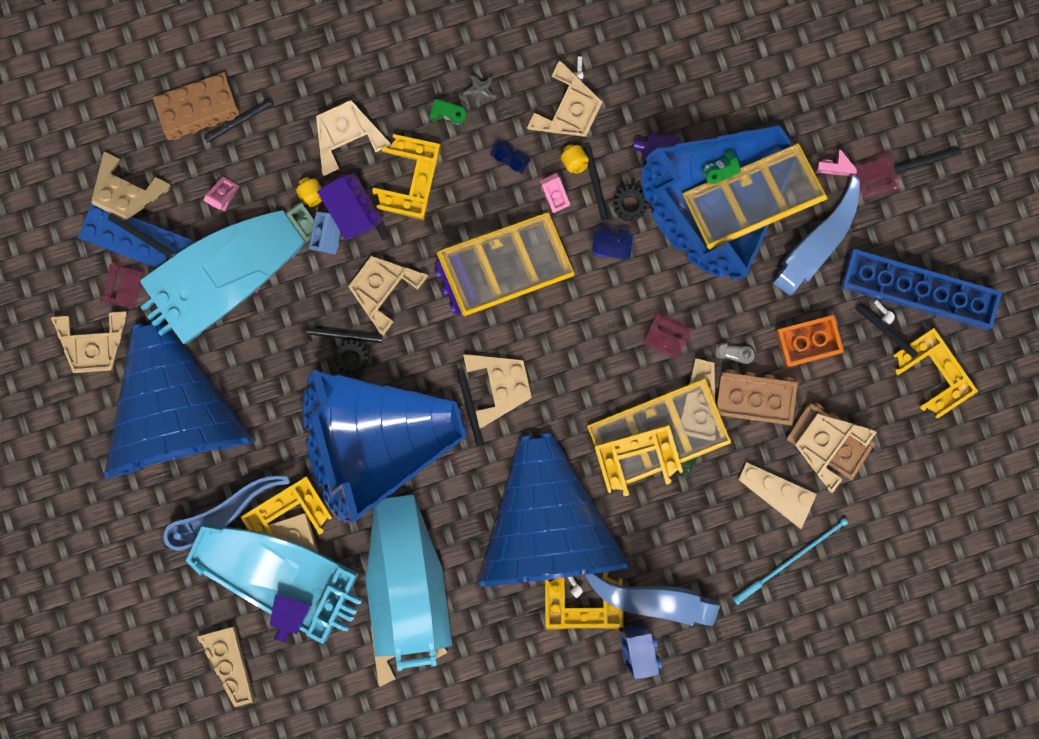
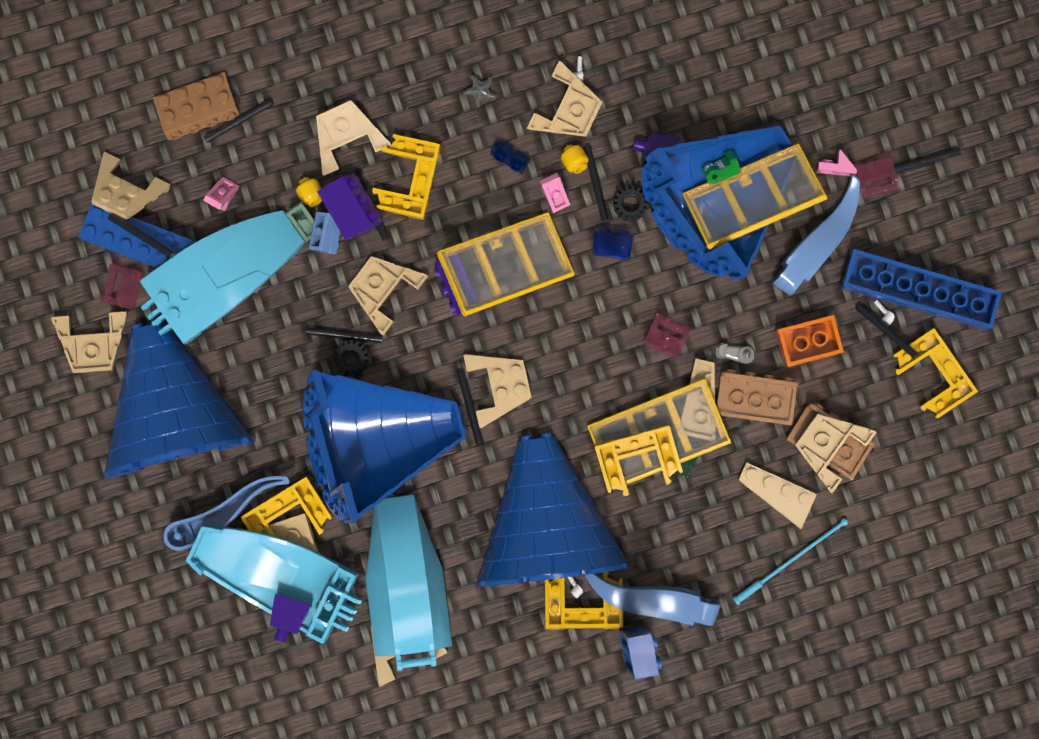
(227, 657): tan wing -> none
(447, 111): green leg -> none

